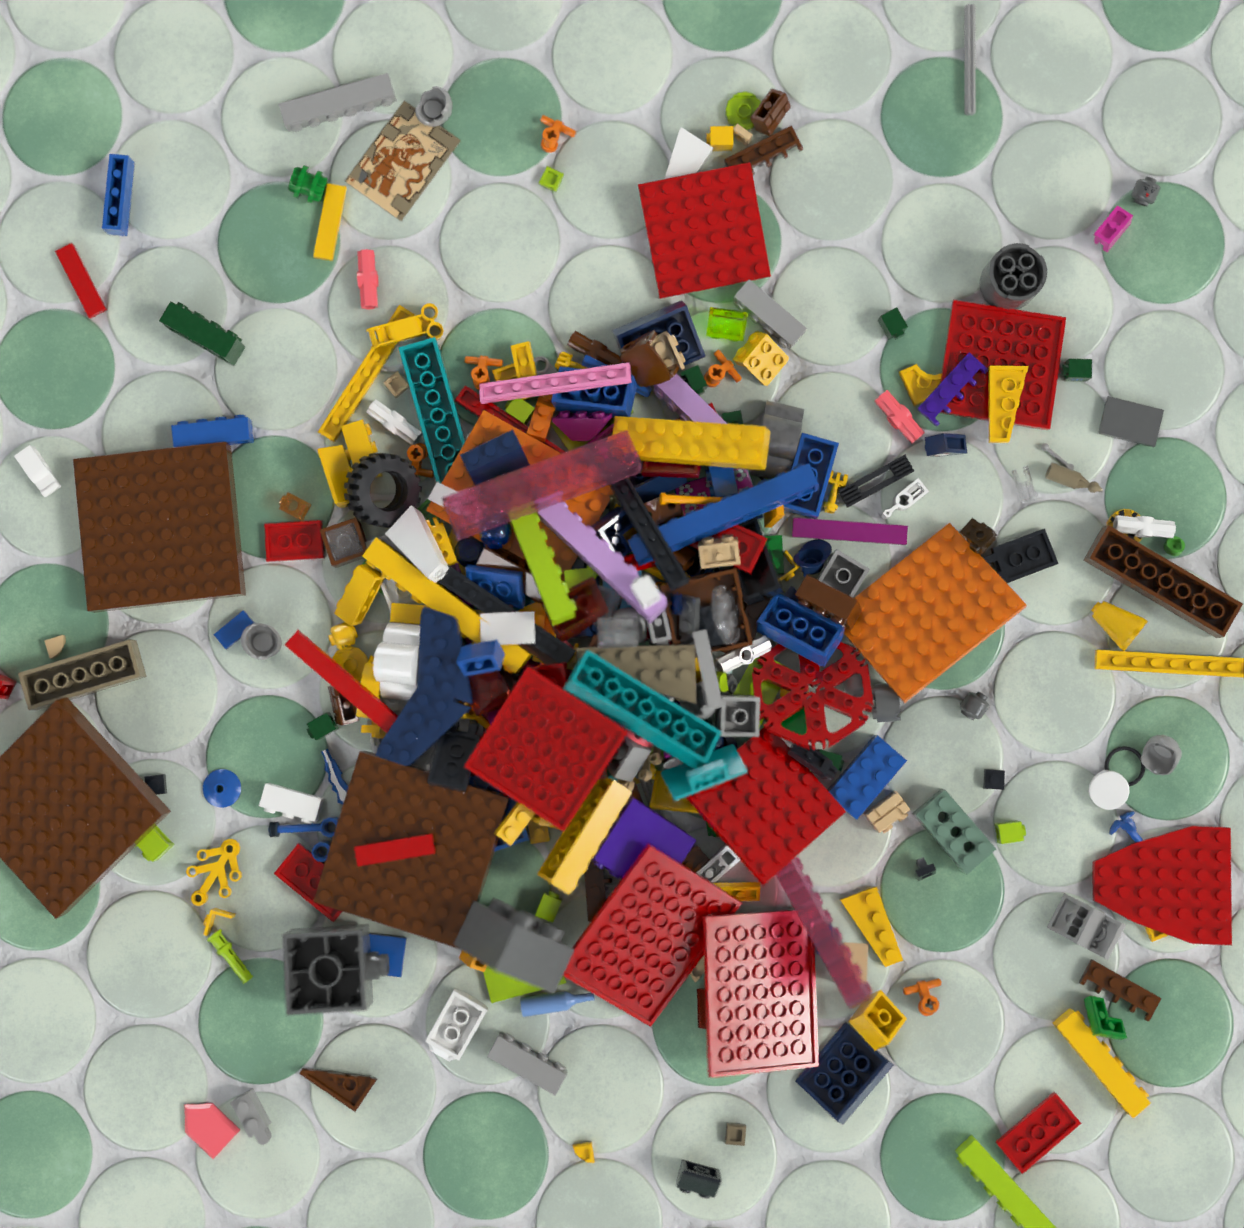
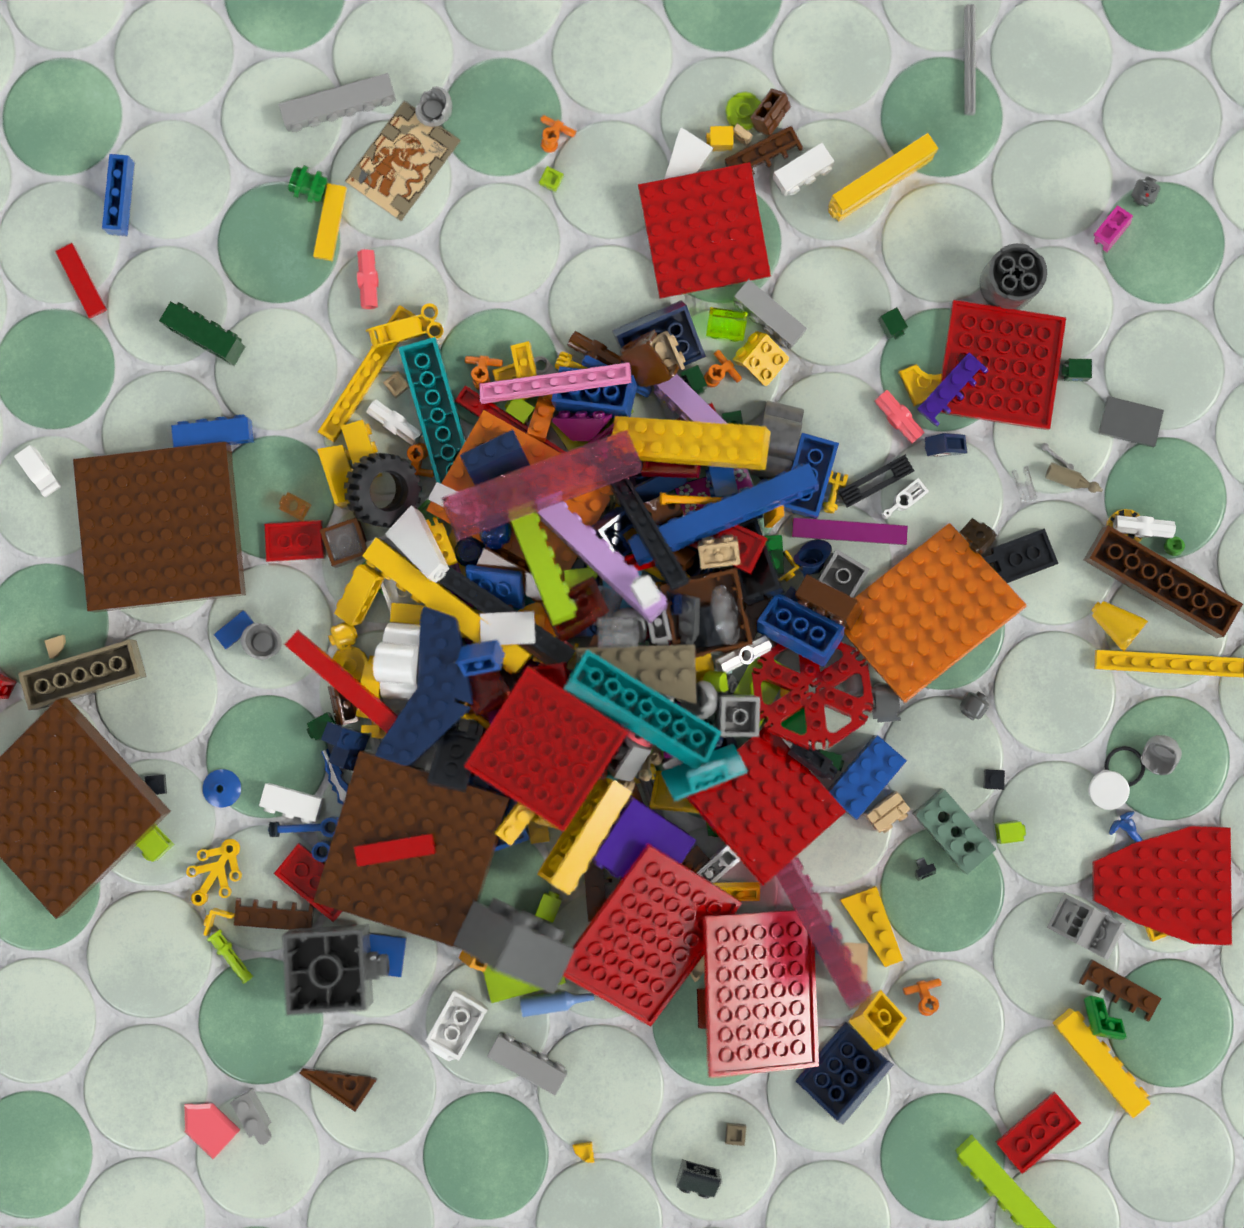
(272, 917): none -> reddish brown hinge
(346, 744): none -> dark blue brick
(707, 669): light grey sticker -> none
(803, 170): none -> white brick
(882, 177): none -> yellow brick
(1004, 397): yellow wing -> none

